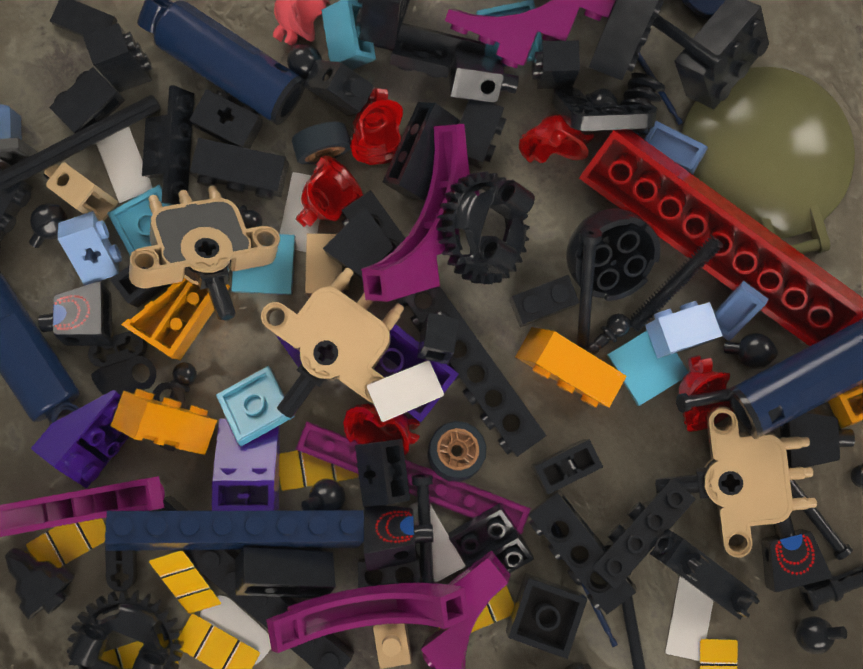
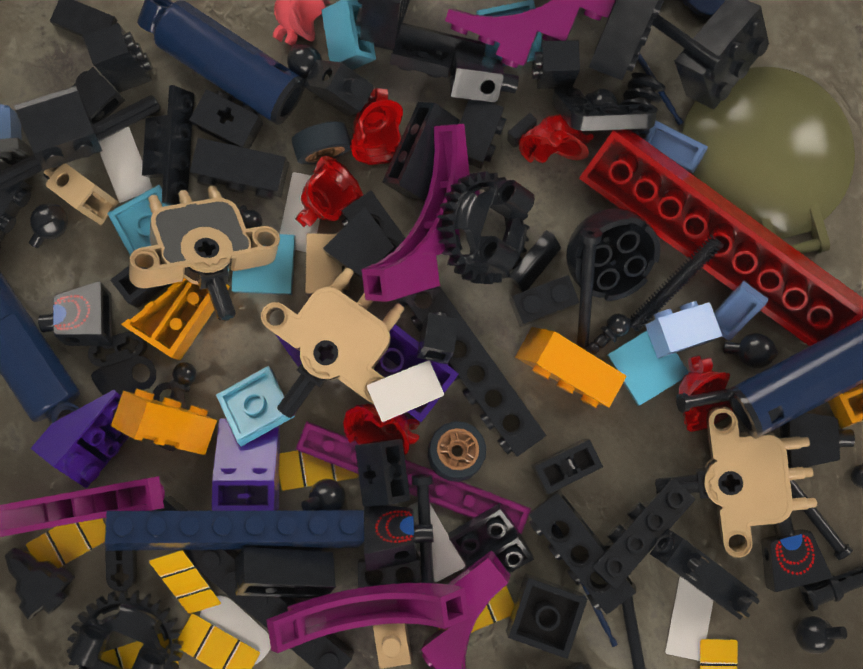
(58, 128): none -> black slope
(89, 248): light blue brick -> none
(521, 128): none -> black tile
(535, 261): none -> black tile

